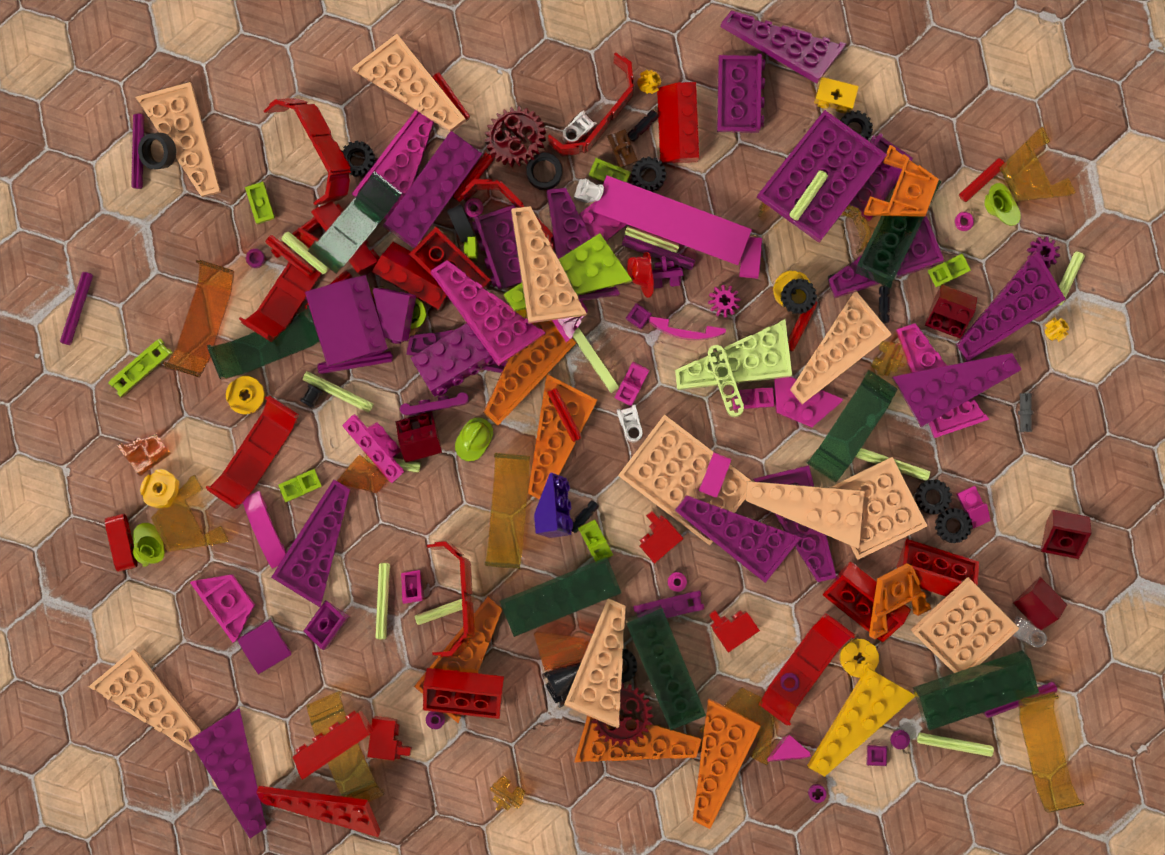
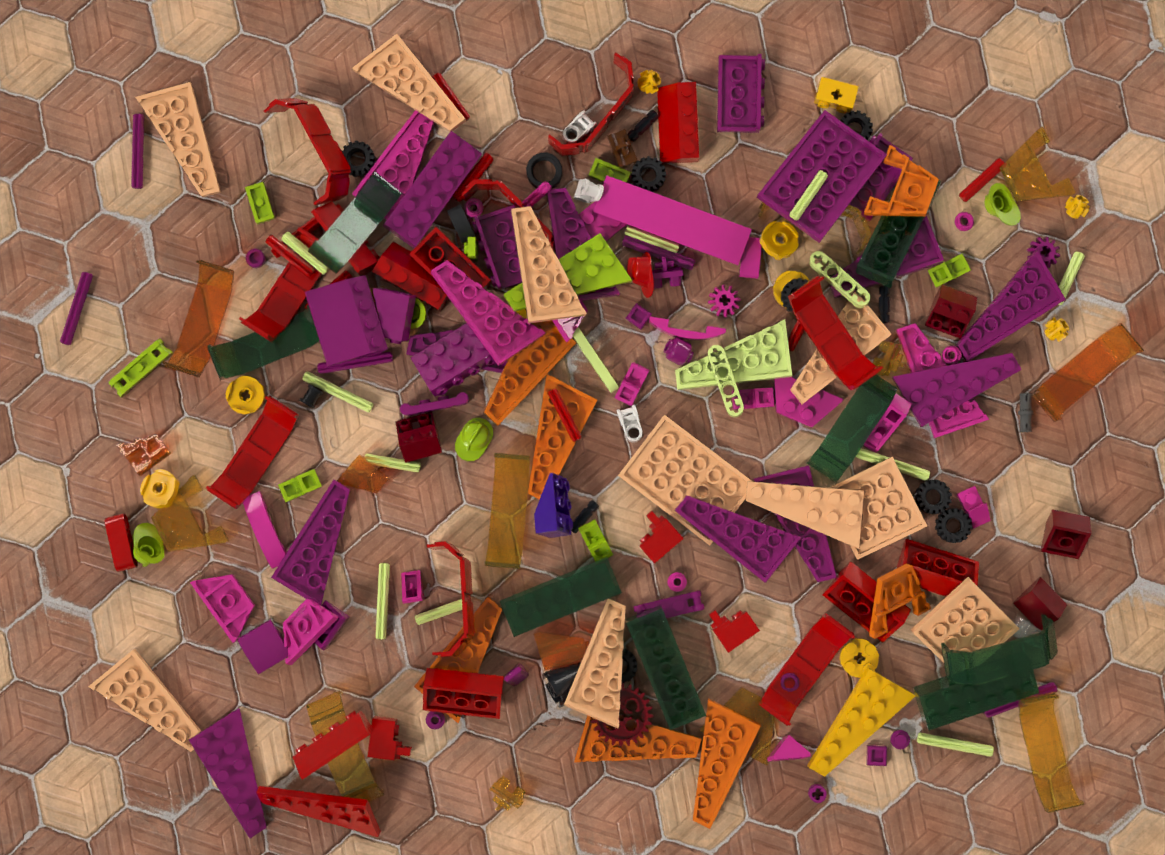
(145, 155): black tyre -> none
(305, 627): none -> dark pink wing
(376, 445): dark pink bracket -> none
(516, 675): none -> magenta slope
(526, 123): dark red gear -> none
(537, 194): none -> dark pink axle
(678, 351): none -> magenta head
(715, 475): dark pink slope -> none
(774, 248): none -> yellow plate
(787, 45): magenta wing -> none
(831, 335): none -> red windscreen
(837, 281): none -> yellowish green beam
(888, 423): none -> dark pink slope
(946, 355): none -> dark pink plate
(1001, 659): none -> clear green windscreen
(1077, 206): none -> yellow gear
(1086, 370): none -> clear orange windscreen

